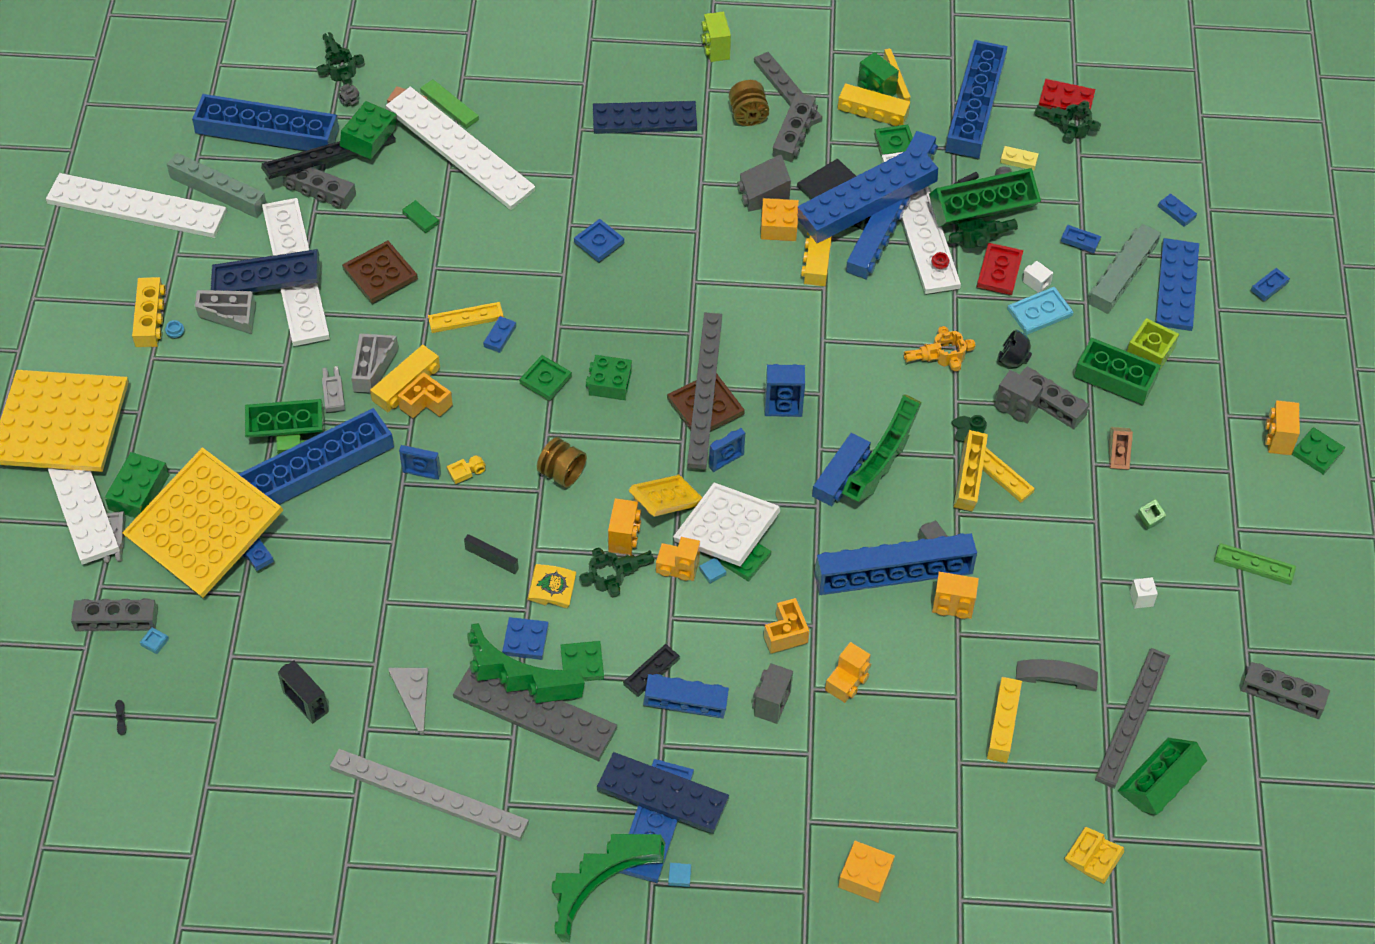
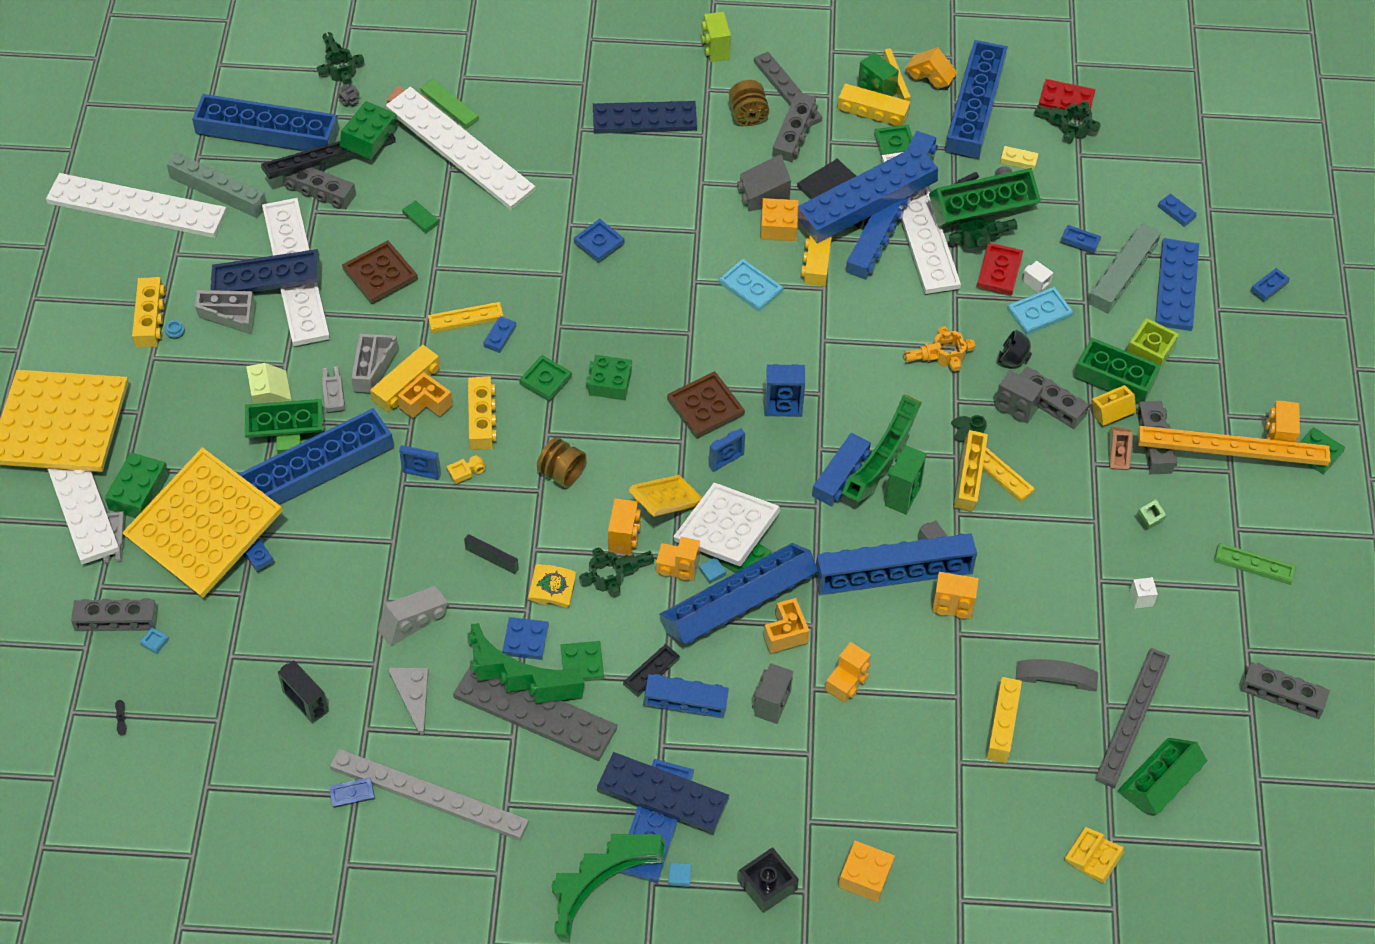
(268, 384): none -> yellowish green slope
(351, 791): none -> plate
(411, 614): none -> light grey wedge
(480, 413): none -> yellow brick
(704, 391): dark grey plate -> none
(738, 593): none -> blue brick
(750, 285): none -> medium azure tile
(768, 879): none -> black brick
(905, 479): none -> green brick
(933, 66): none -> light orange brick
(940, 260): red plate -> none
(1114, 405): none -> yellow brick
(1158, 459): none -> dark grey brick
(1233, 445): none -> light orange plate

